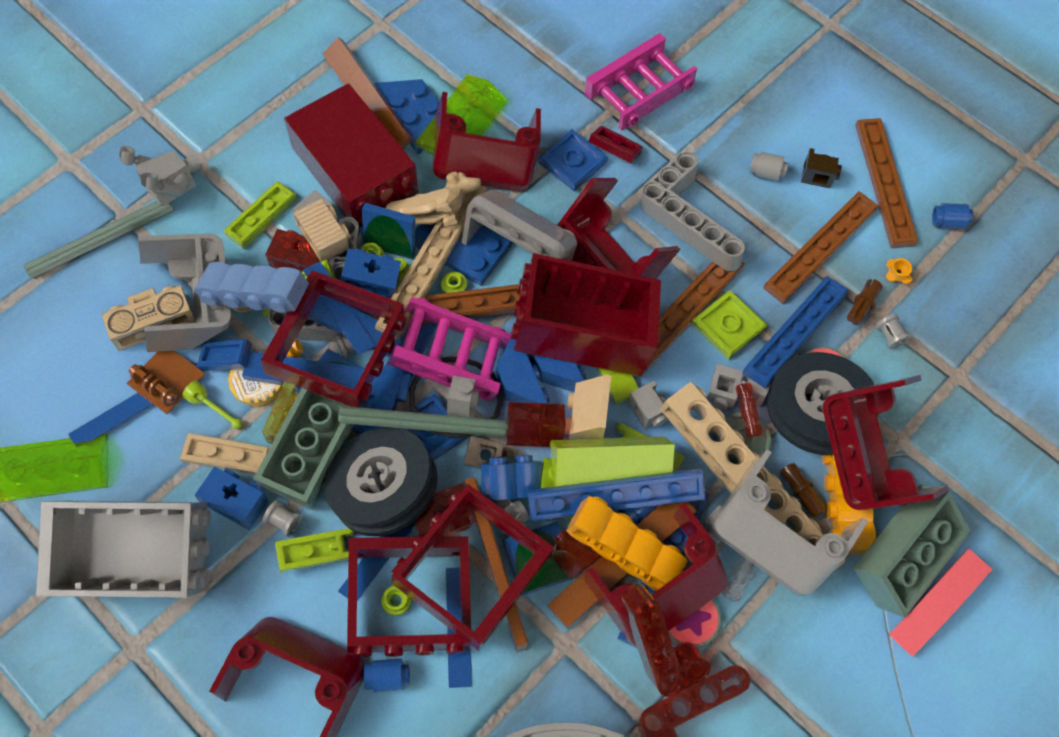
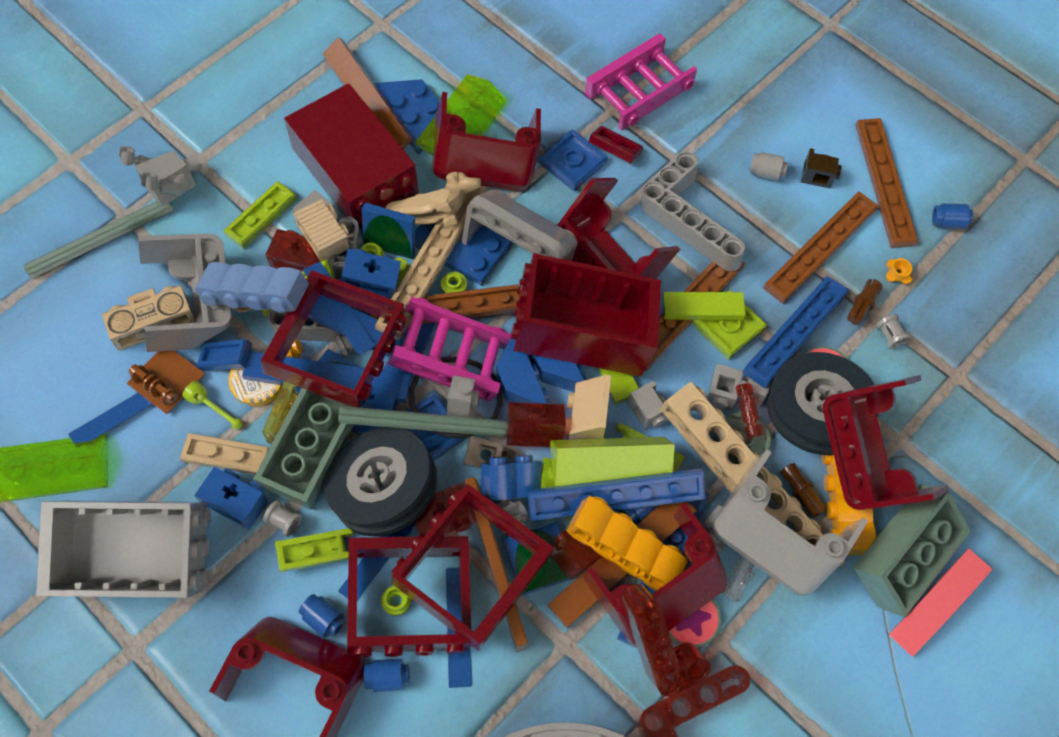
(322, 616): none -> blue brick
(703, 306): none -> lime tile

